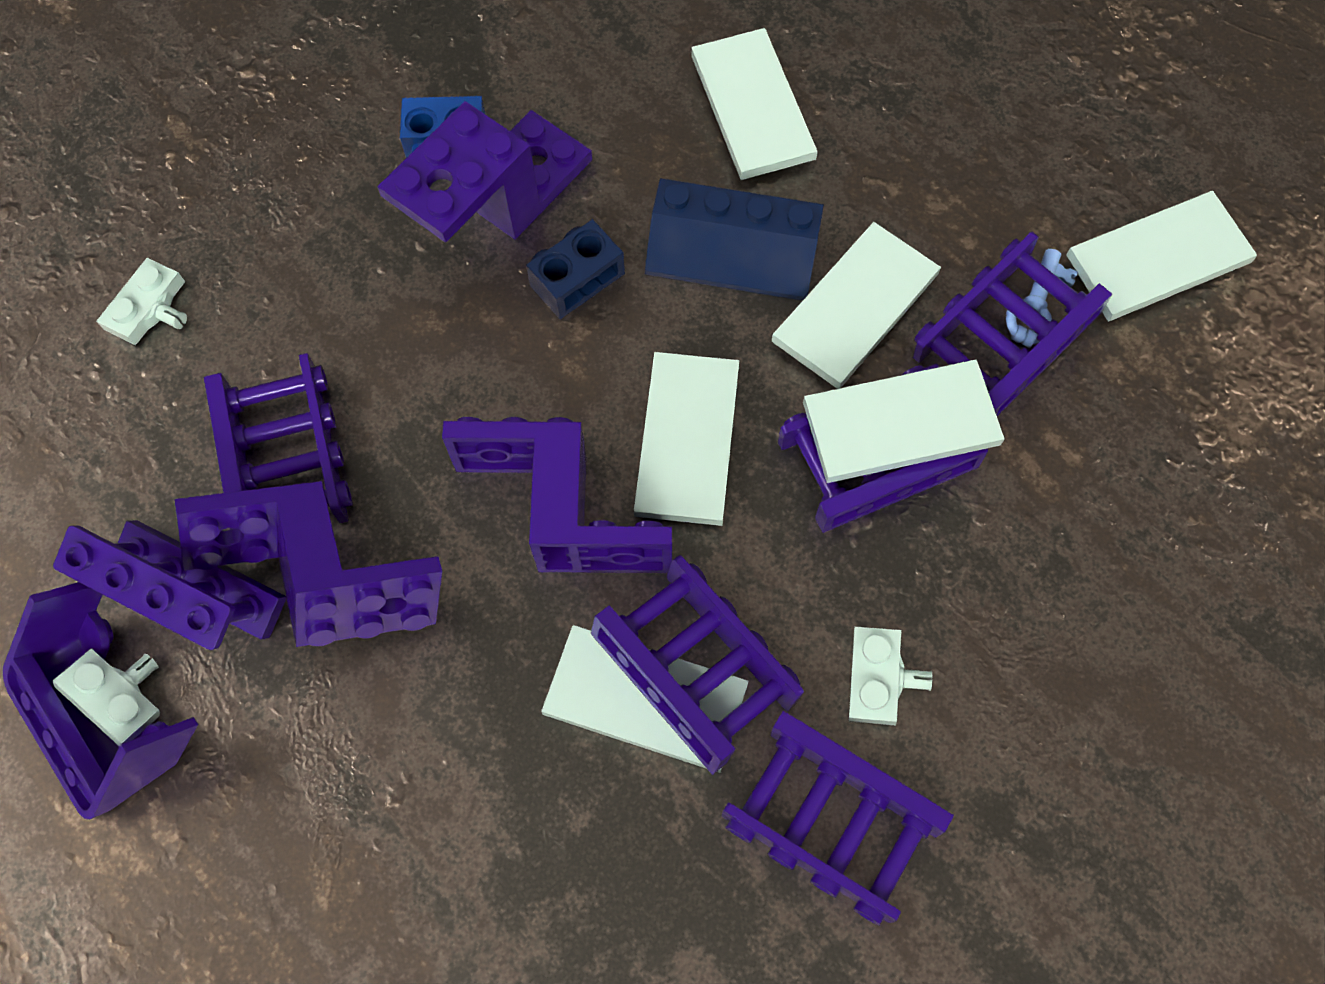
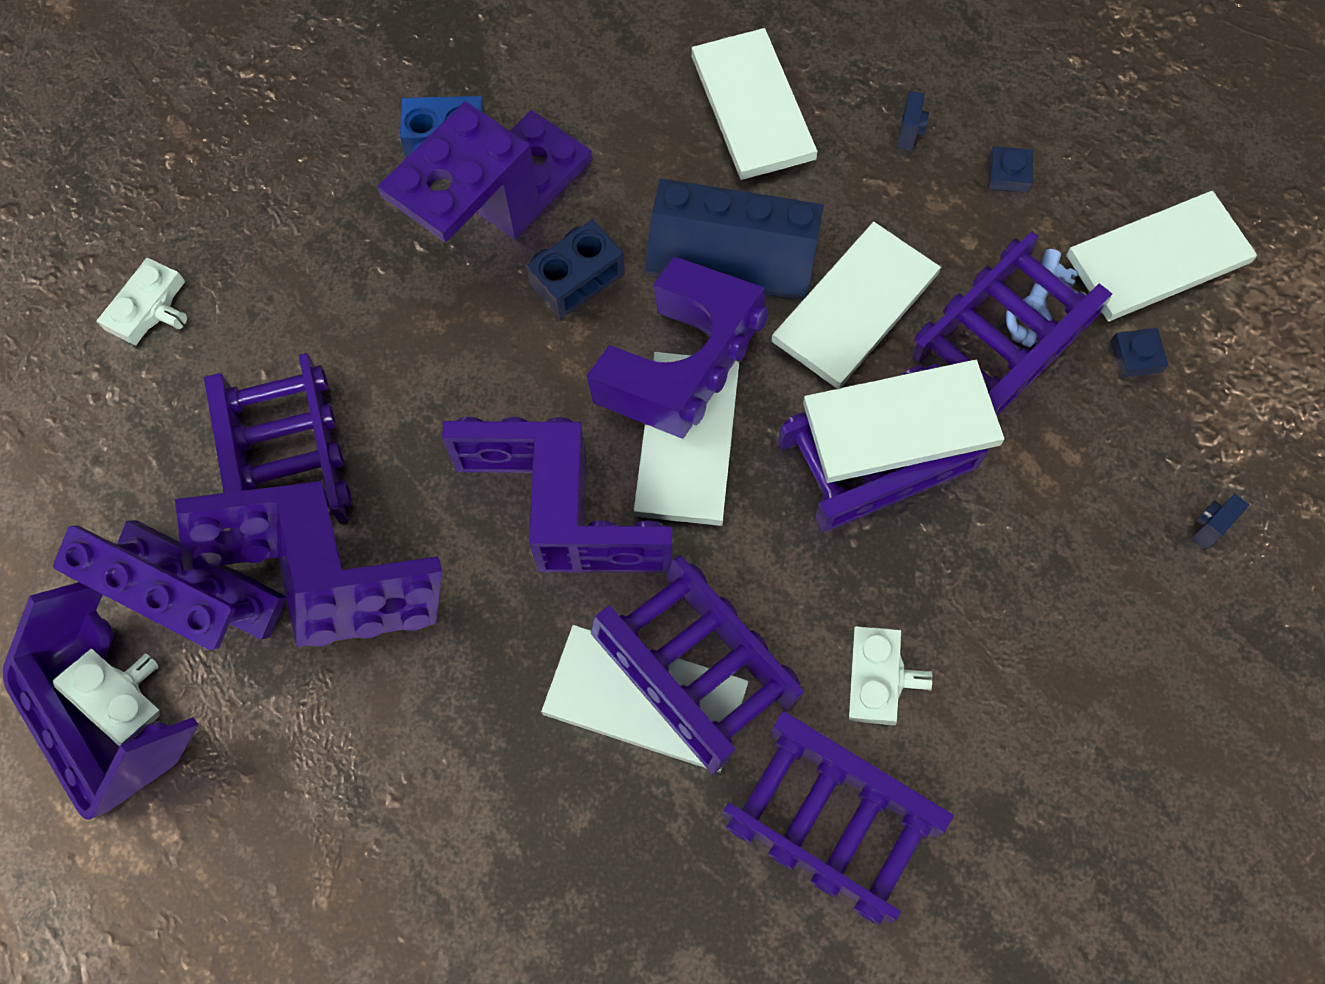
(677, 392): none -> dark purple arch
(913, 121): none -> dark blue plate
(1010, 169): none -> dark blue plate
(1139, 352): none -> dark blue plate
(1218, 519): none -> dark blue plate

